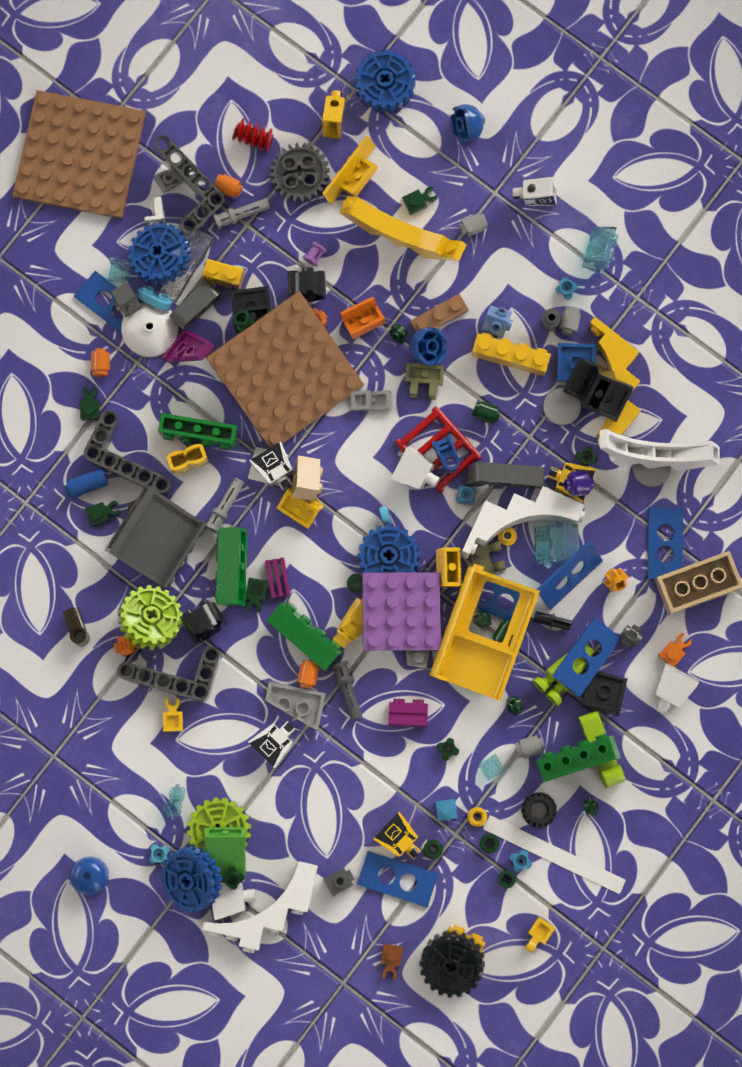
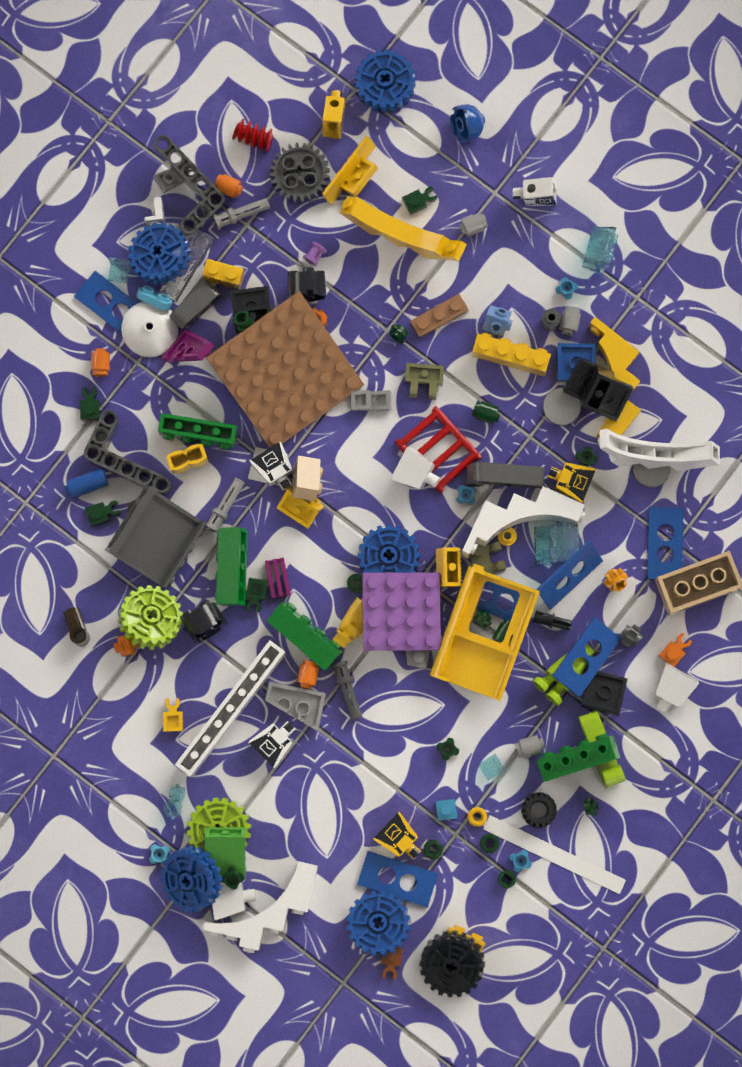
(79, 154): medium nougat plate -> none
(89, 876): blue cylinder -> none
(126, 300): dark grey brick -> none
(171, 688): dark grey beam -> none
(230, 709): none -> white brick
(339, 881): dark grey brick -> none
(362, 317): orange bracket -> none
(376, 908): none -> blue piece
(385, 515): medium azure tile -> none
(408, 714): magenta brick -> none
(428, 346): blue cylinder -> none
(445, 451): blue piece -> none
(514, 705): dark green plate -> none
(540, 932): yellow plate -> none
(579, 483): dark purple head -> none

